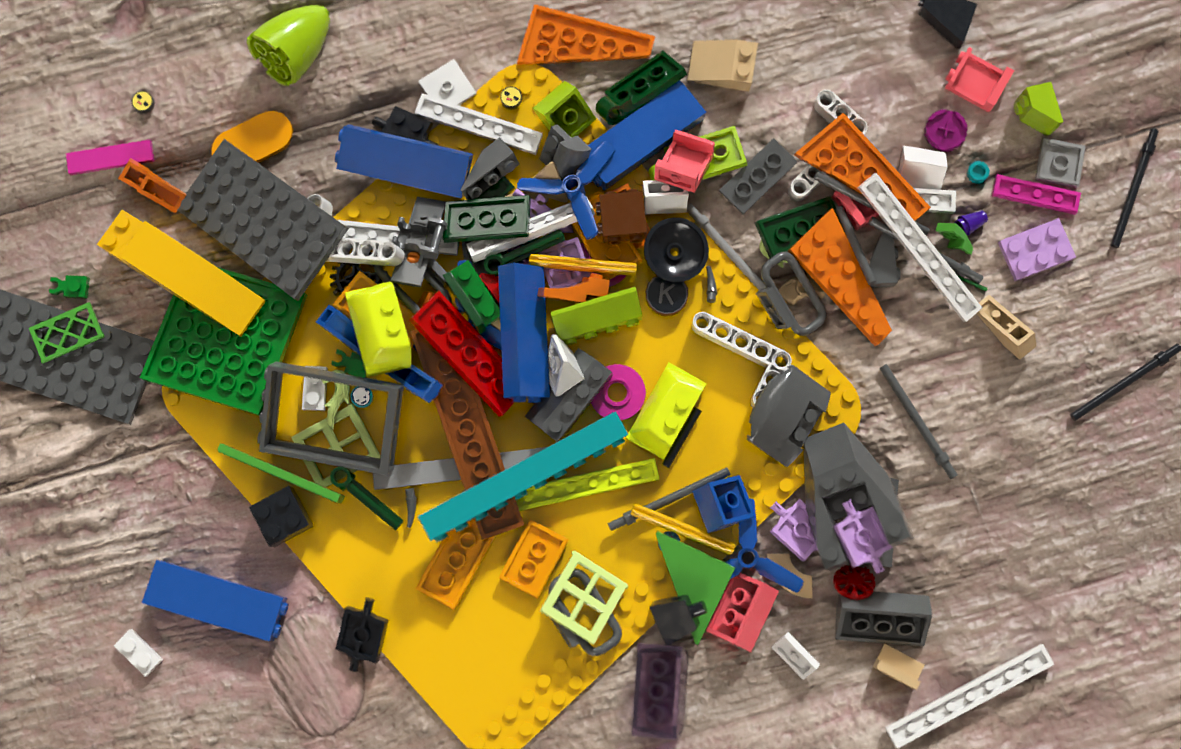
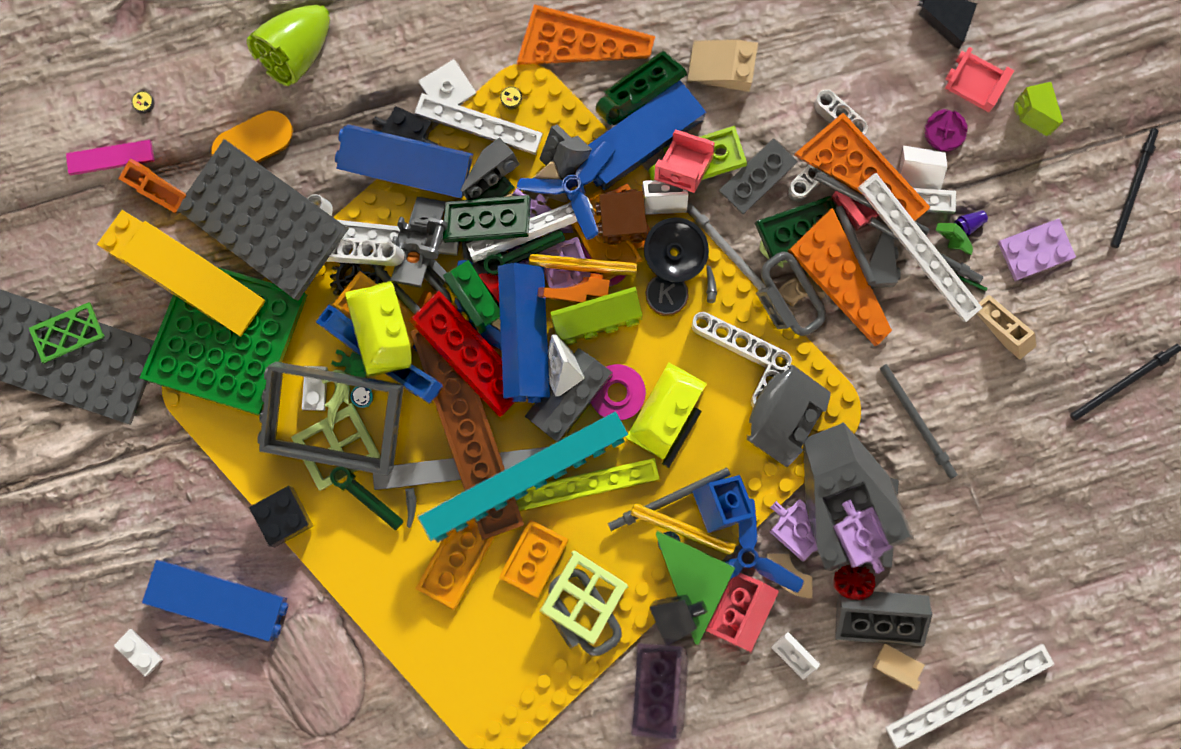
(72, 287): green plate -> none
(281, 473): bright green tile -> none
(361, 634): black plate -> none
(565, 108): lime slope -> none
(978, 172): teal tile -> none
(1036, 194): dark pink tile -> none
(1060, 163): light grey tile -> none

